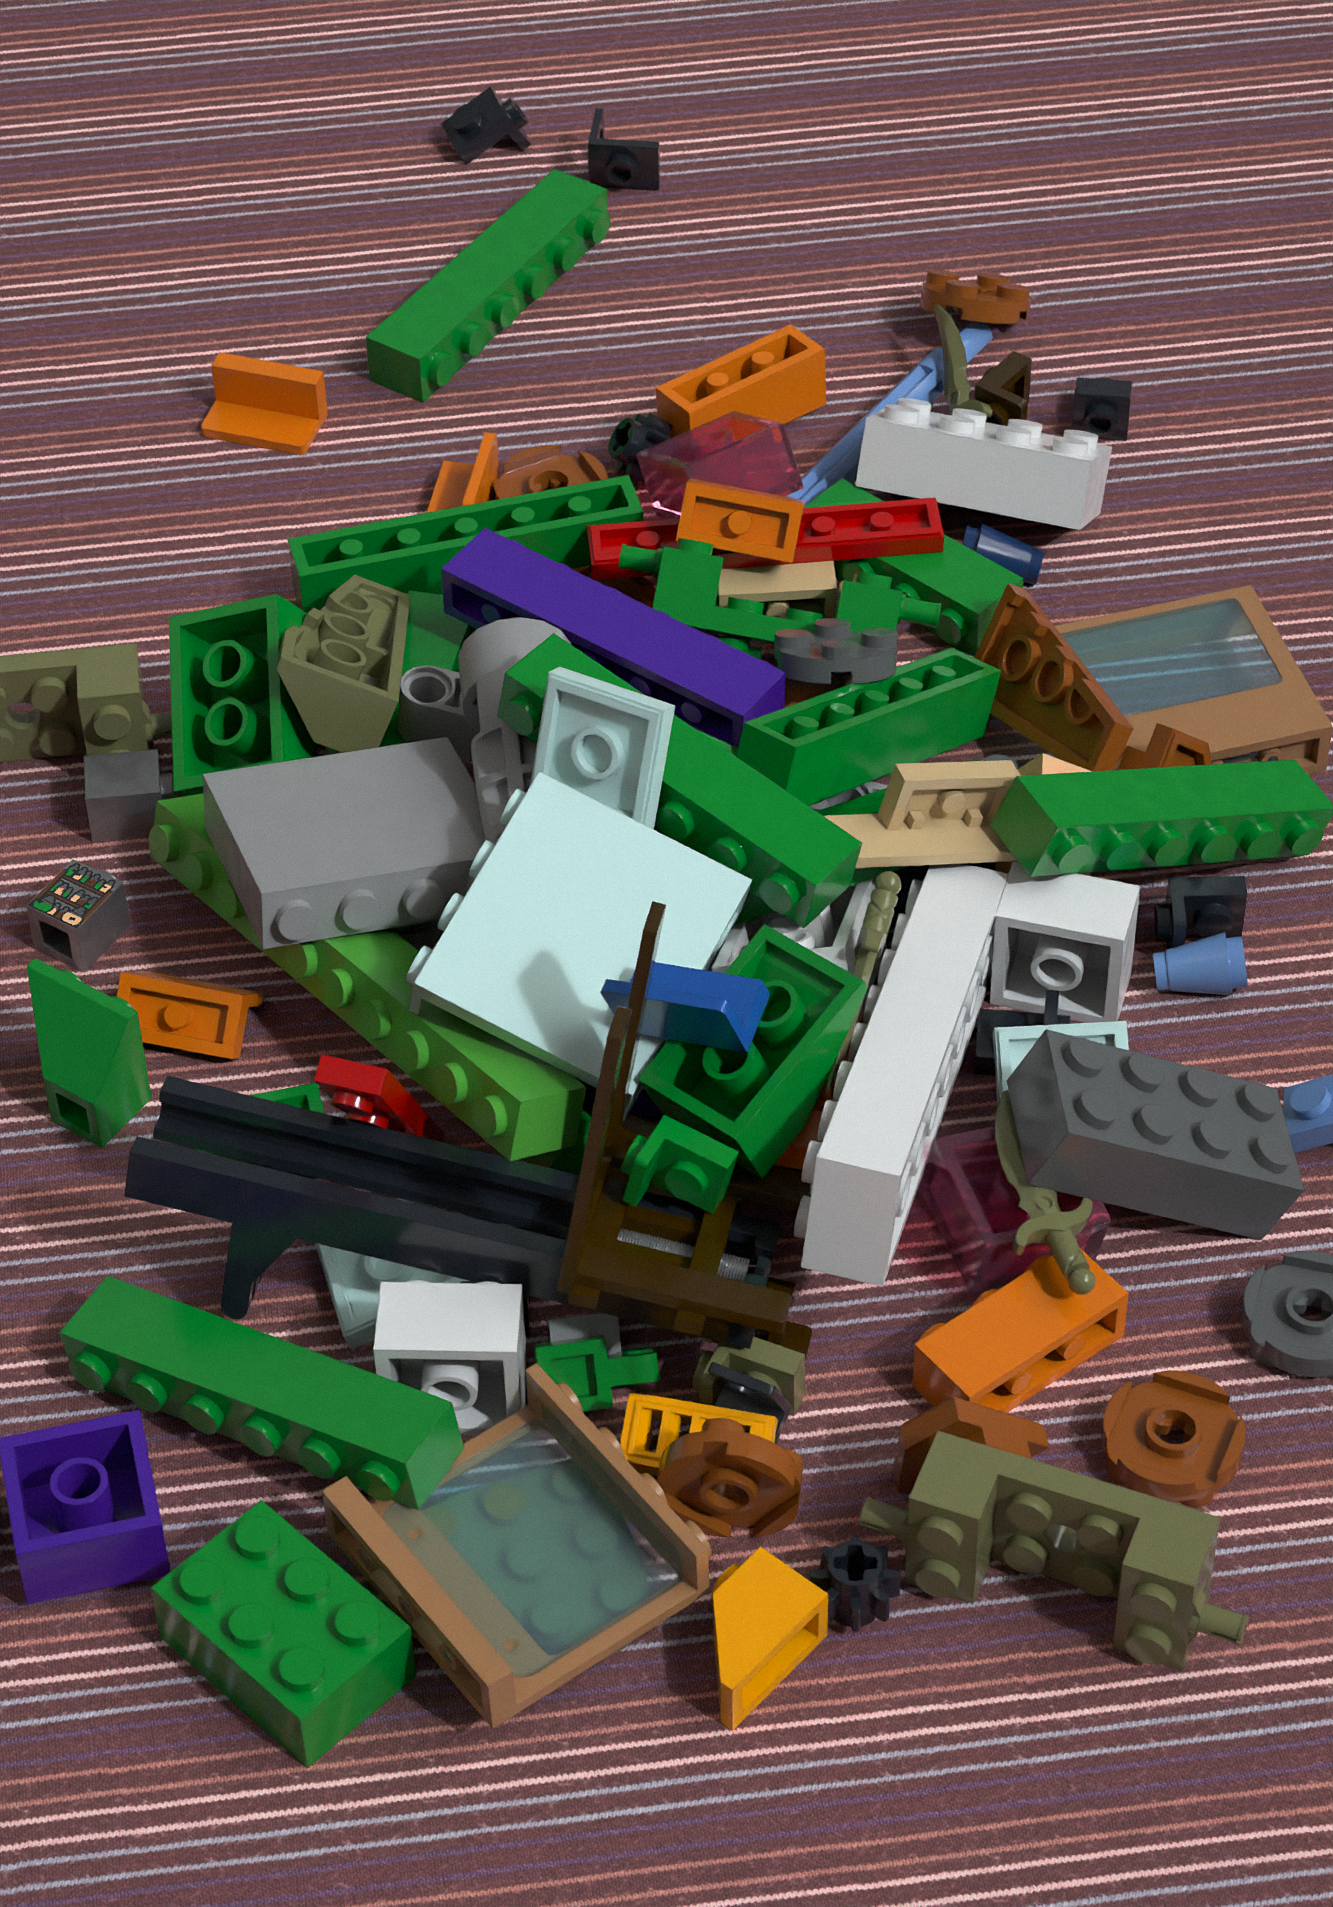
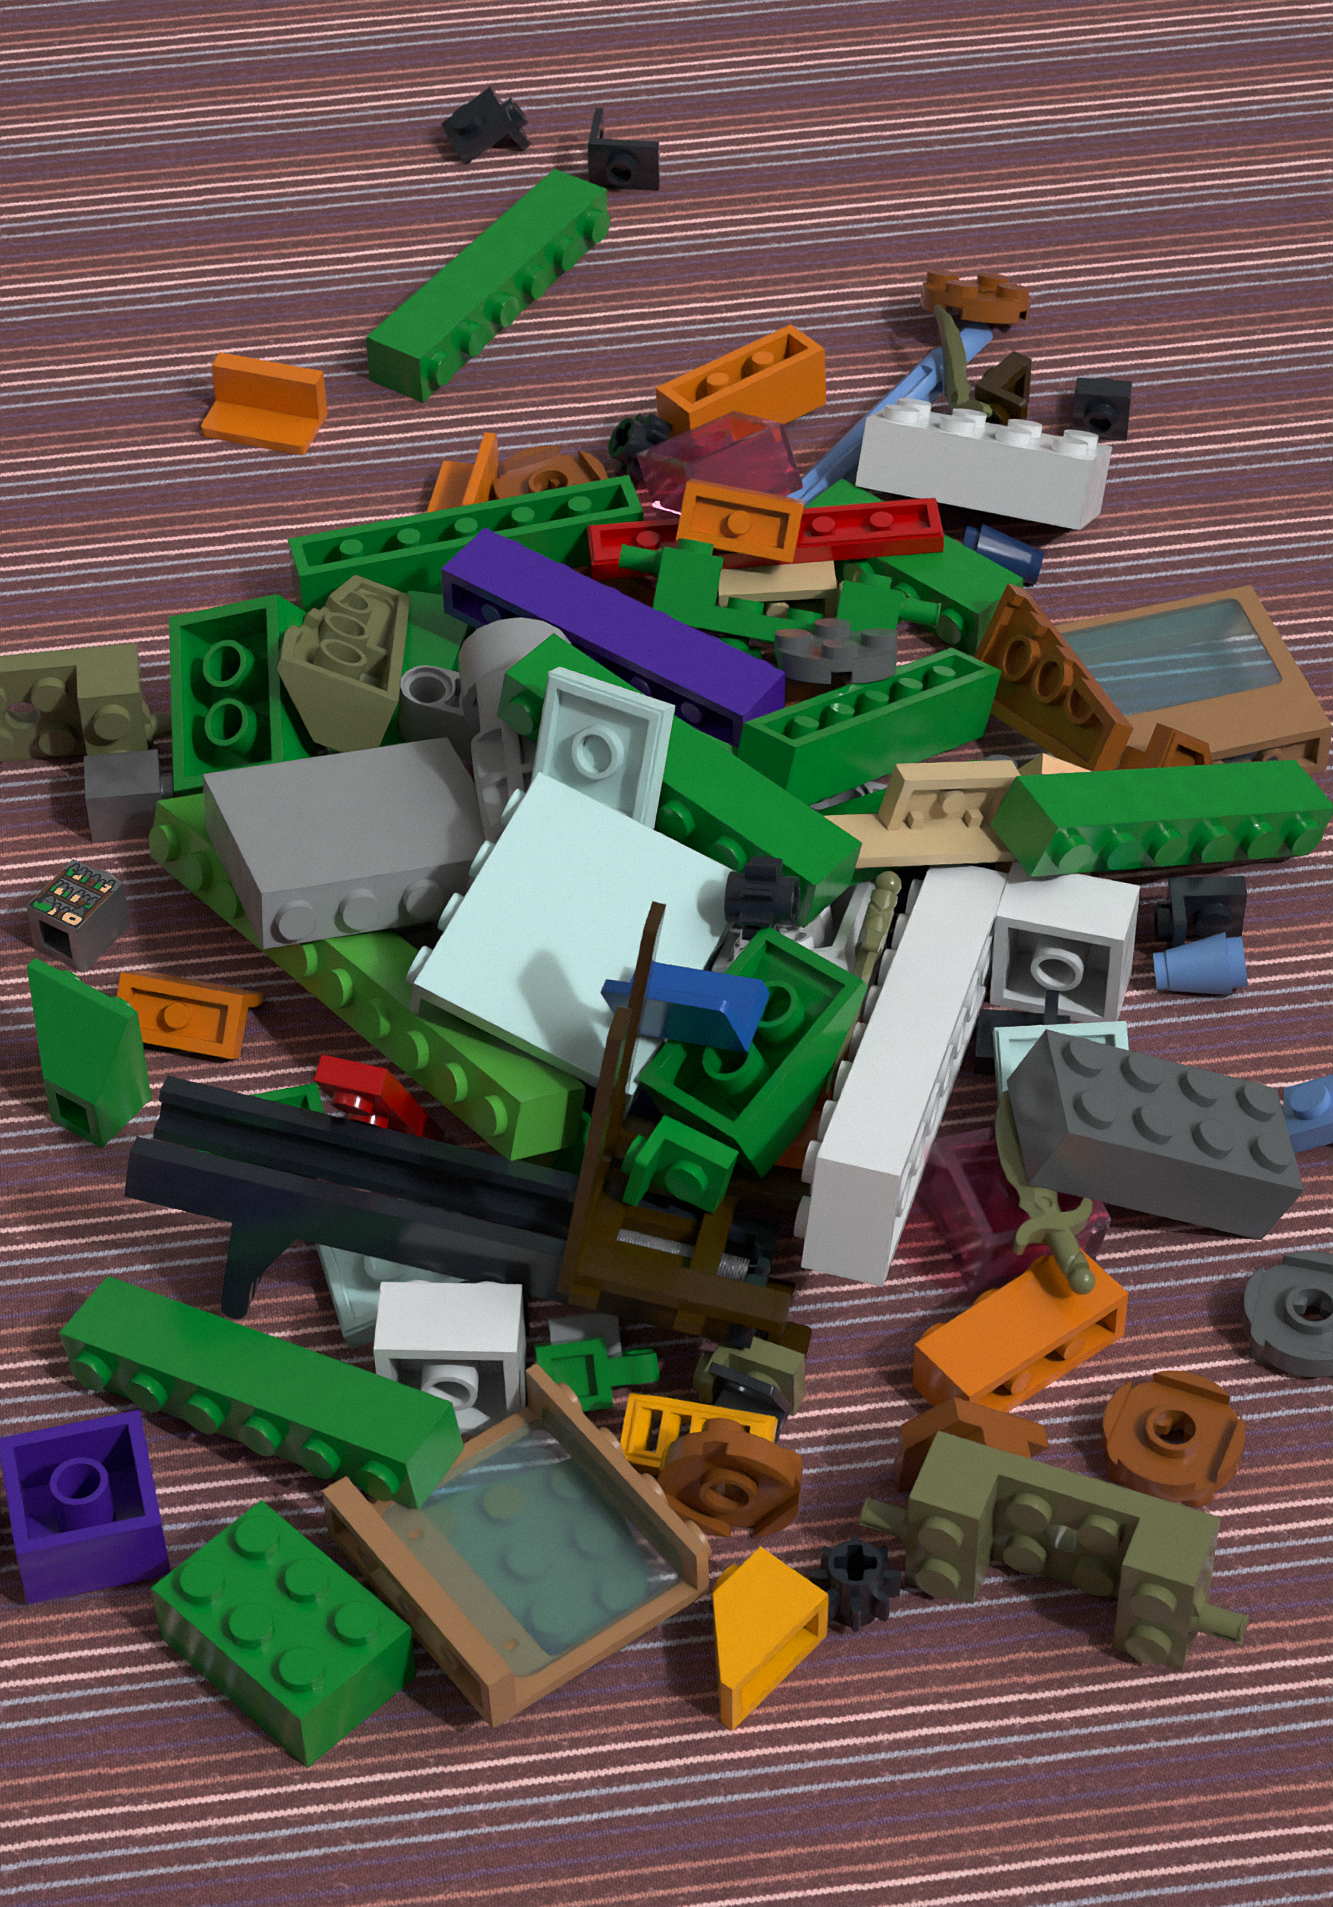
(762, 897): none -> black gear

